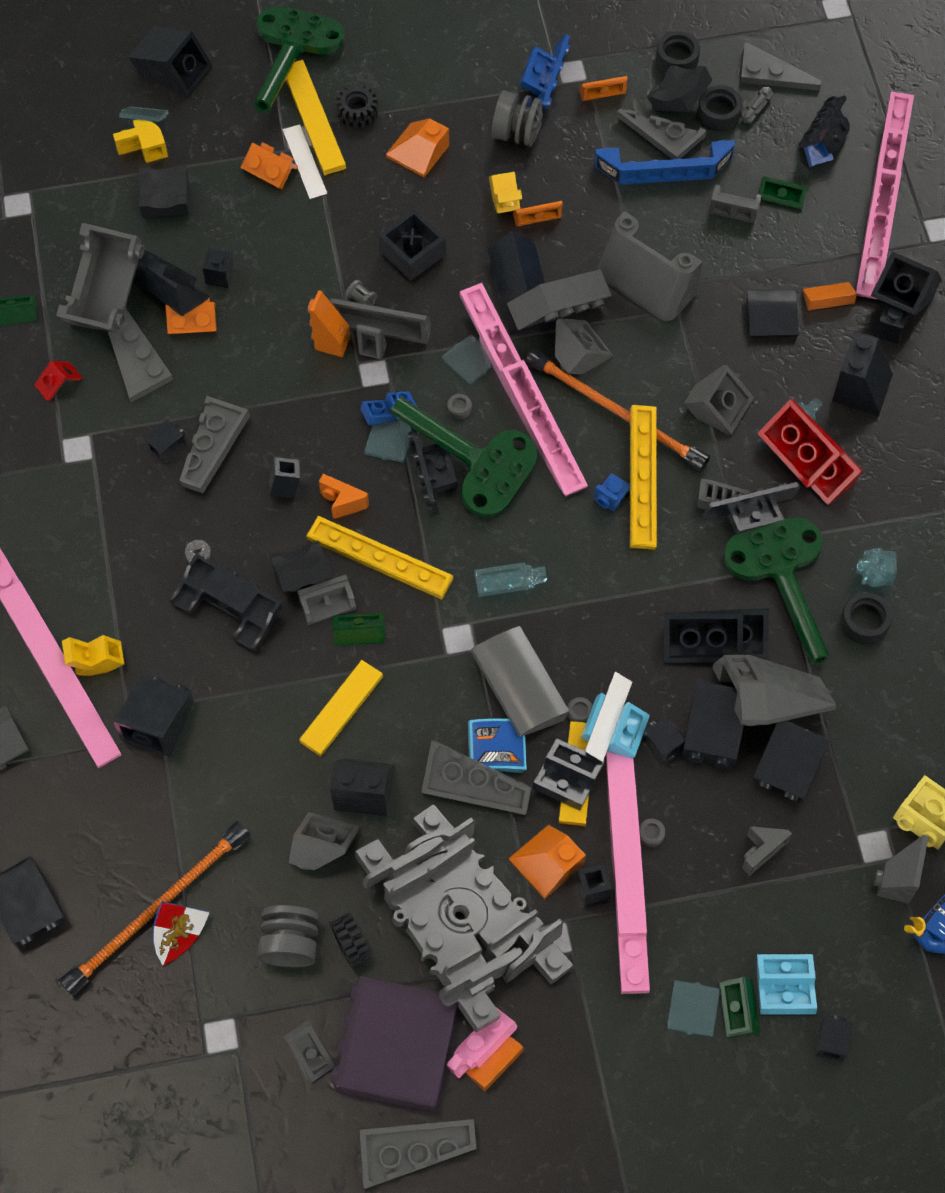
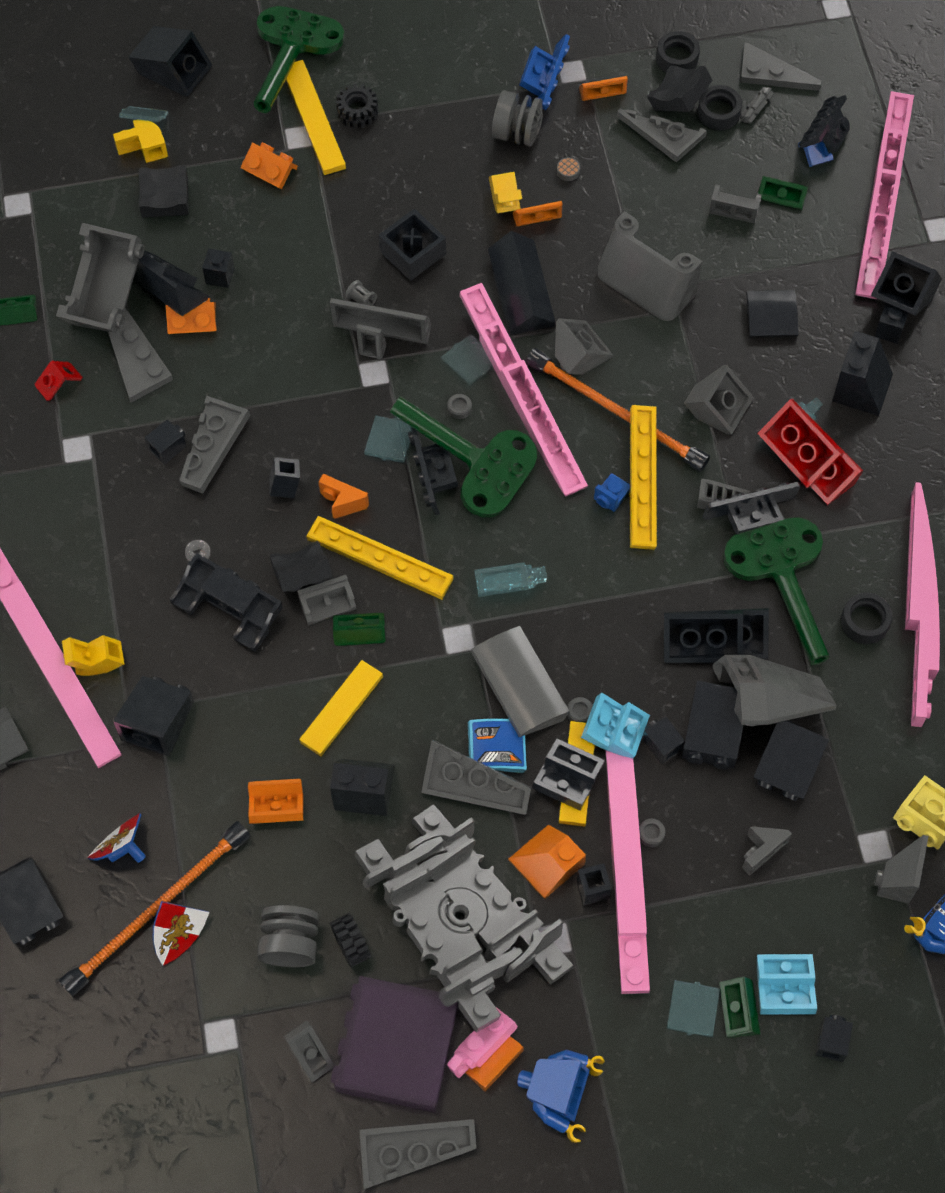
(120, 843): none -> shield
(275, 801): none -> orange bracket
(305, 161): white sticker -> none
(320, 841): dark grey slope -> none
(329, 328): orange slope -> none
(379, 411): blue slope -> none
(420, 146): orange slope -> none
(558, 1088): none -> torso
(559, 299): dark grey wedge -> none
(568, 169): none -> dark grey tile
(608, 716): white sticker -> none
(678, 169): blue slope -> none
(829, 296): orange slope -> none
(877, 567): clear light blue brick -> none
(922, 607): none -> bright pink slope

